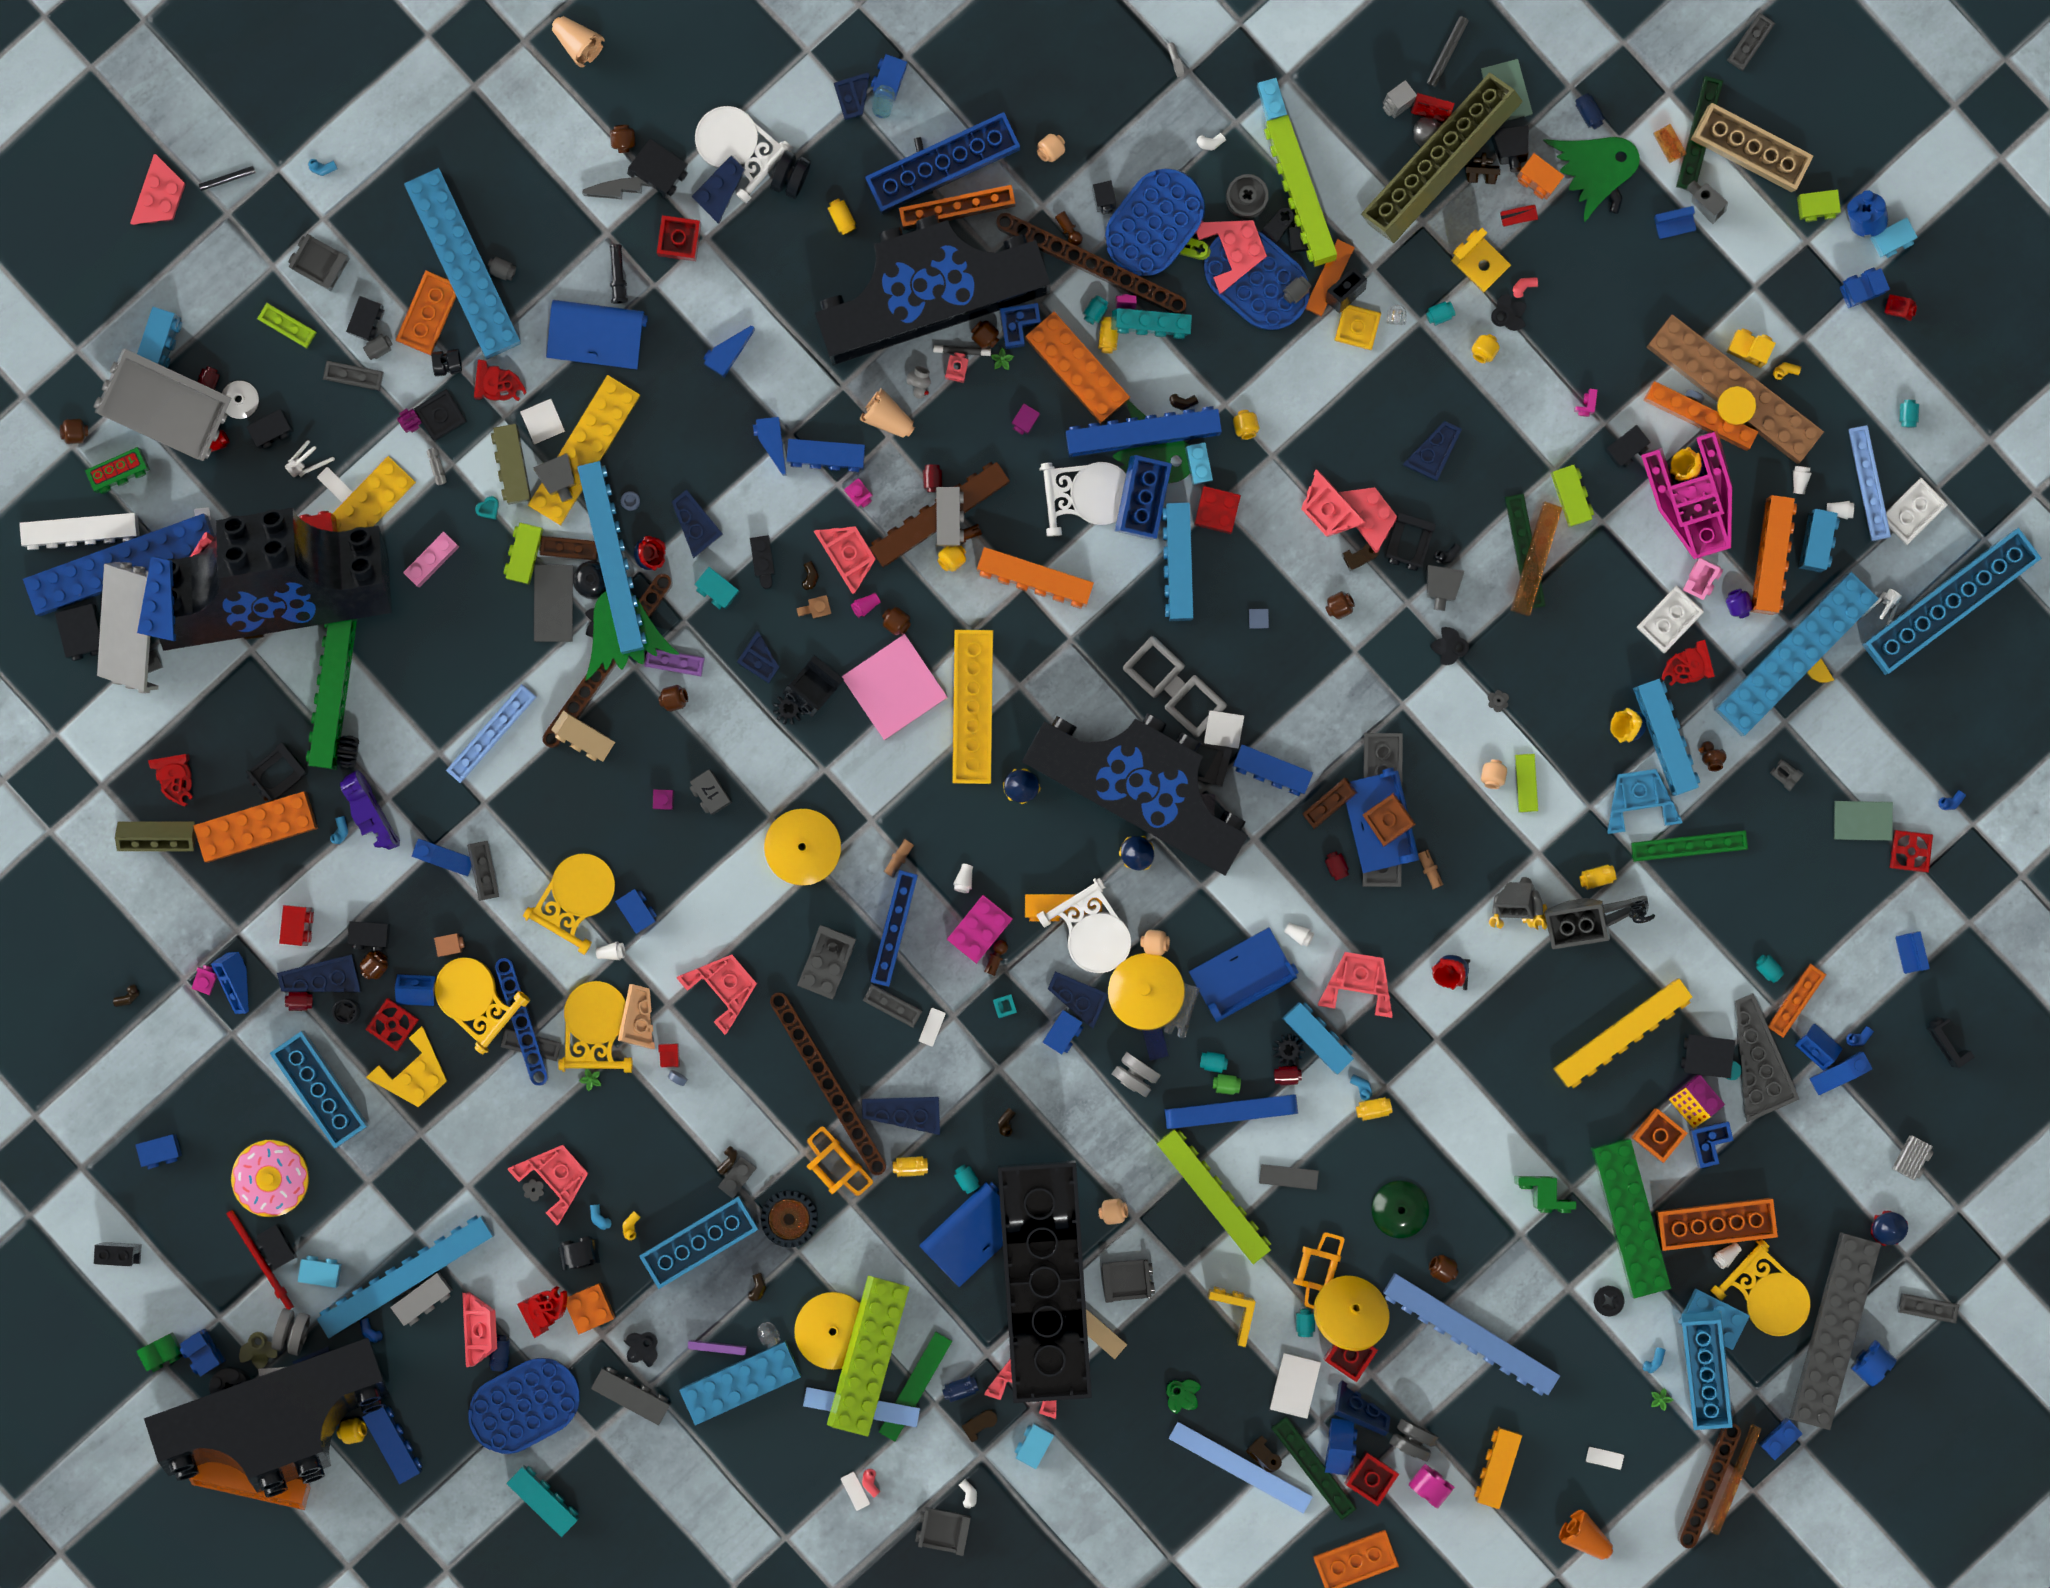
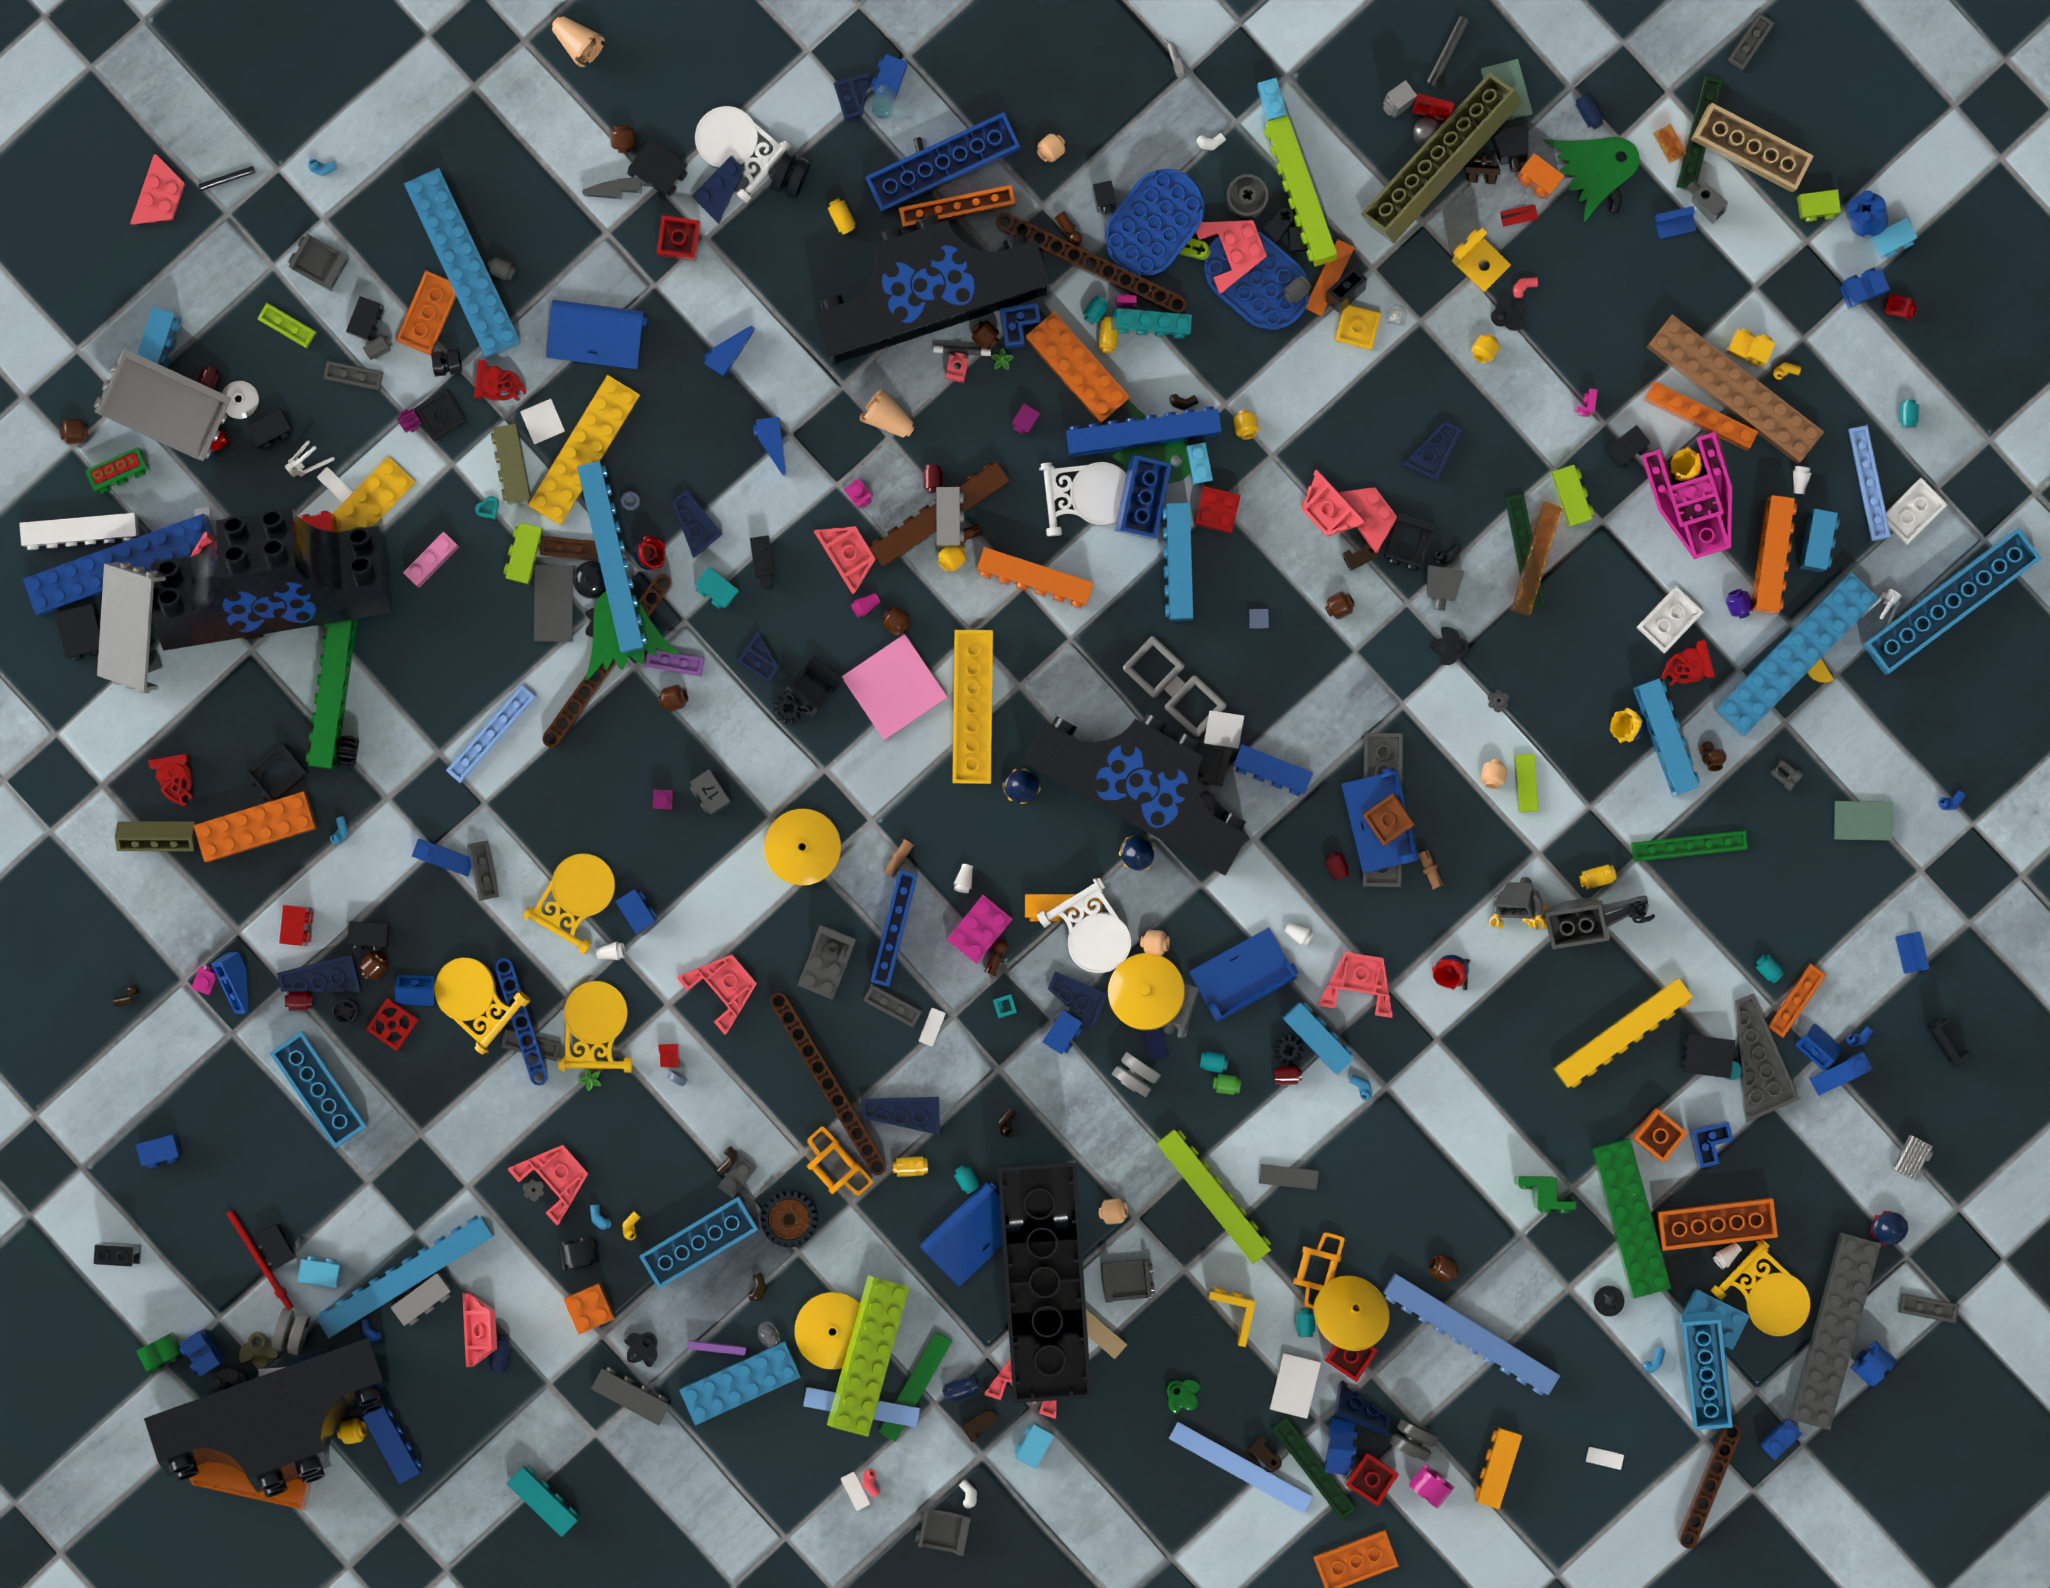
(158, 601): blue wing -> none
(270, 1178): bright pink dish -> none
(367, 811): dark purple piece -> none
(419, 1078): yellow wing -> none
(436, 466): light grey axle -> none
(449, 944): nougat brick -> none
(524, 1405): blue plate -> none
(542, 1310): red piece -> none
(557, 476): dark grey torso -> none
(582, 737): tan brick -> none
(618, 283): black pin -> none
(636, 1019): light nougat wing -> none
(812, 577): dark brown arm -> none
(817, 607): medium nougat plate -> none
(825, 454): blue brick -> none
(920, 380): light grey animal -> none
(1231, 1111): blue beam -> none
(1329, 803): reddish brown tile -> none
(1374, 1108): yellow head -> none
(1386, 1206): dark green dish -> none
(1440, 313): teal brick -> none
(1585, 1536): orange cone -> none
(1637, 792): dark azure wing -> none
(1661, 1399): bright green plant -> none
(1695, 396): sand blue tile -> none
(1696, 1101): slope -> none
(1701, 578): bright pink cylinder -> none
(1735, 1479): clear orange tile -> none
(1736, 405): yellow tile -> none
(1844, 509): white cone -> none
(1927, 838): red piece -> none

